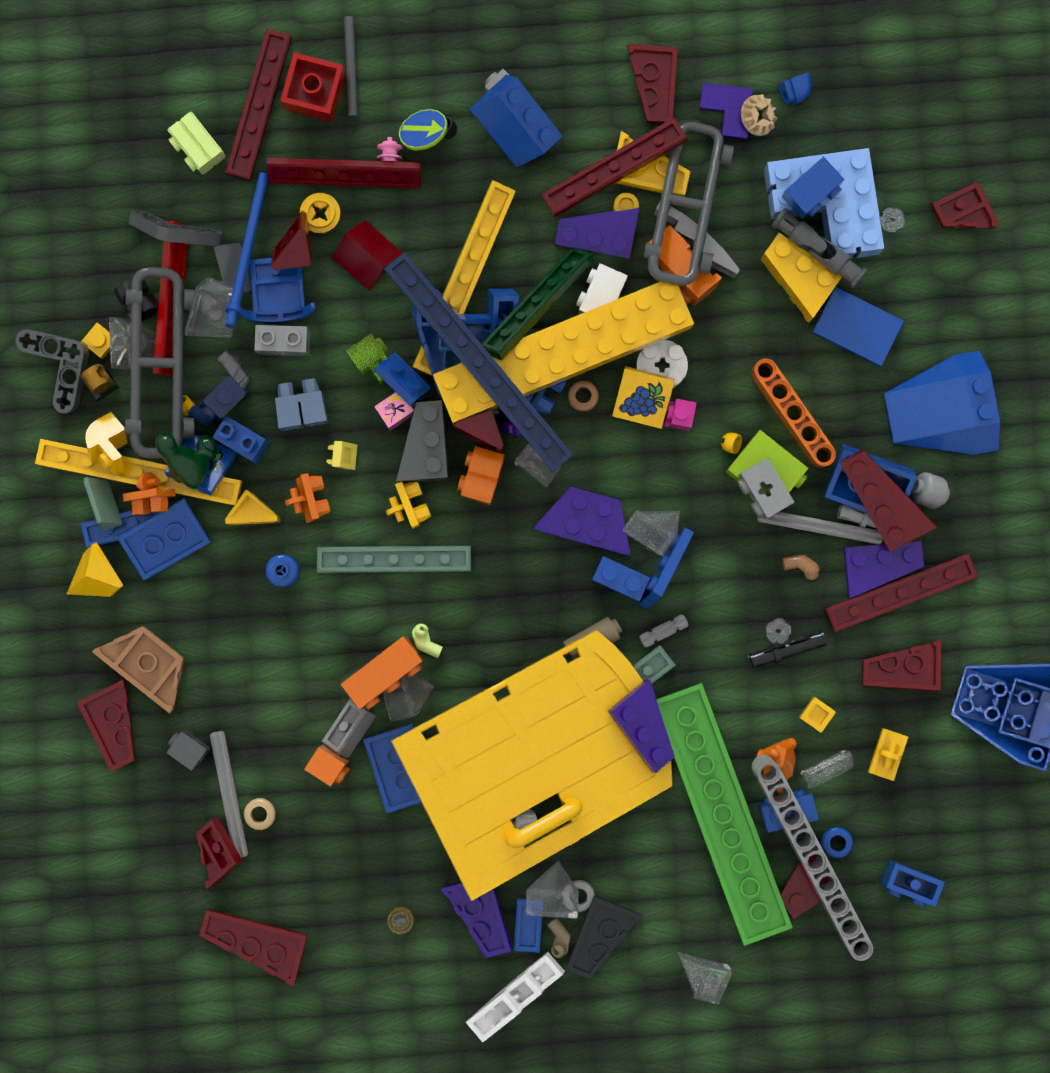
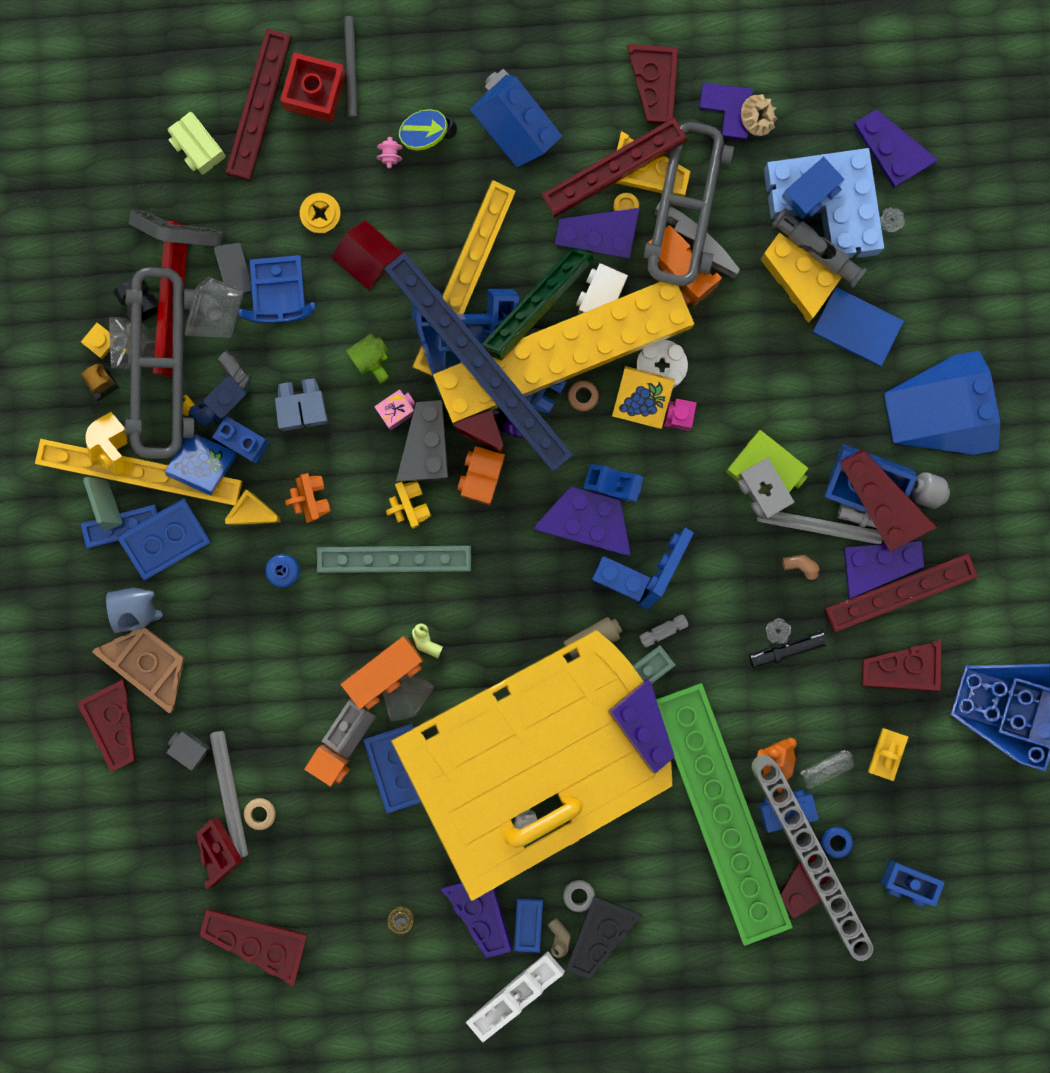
(68, 362): dark grey beam -> none
(94, 575): yellow slope -> none
(131, 609): none -> sand blue piece
(149, 492): orange hips -> none
(185, 463): dark green head -> none
(234, 309): blue bar -> none
(282, 340): light grey brick -> none
(294, 247): dark red slope -> none
(343, 455): light yellow tile -> none
(344, 172): dark red tile -> none
(402, 379): blue bracket -> none
(535, 467): clear slope -> none
(553, 895): clear slope -> none
(613, 483): none -> blue brick
(653, 529): clear slope -> none
(706, 977): clear slope -> none
(732, 443): yellow hinge -> none
(792, 400): orange beam -> none
(795, 89): blue piece -> none
(817, 714): yellow plate -> none
(892, 148): none -> dark purple wing
(965, 209): dark red wing -> none

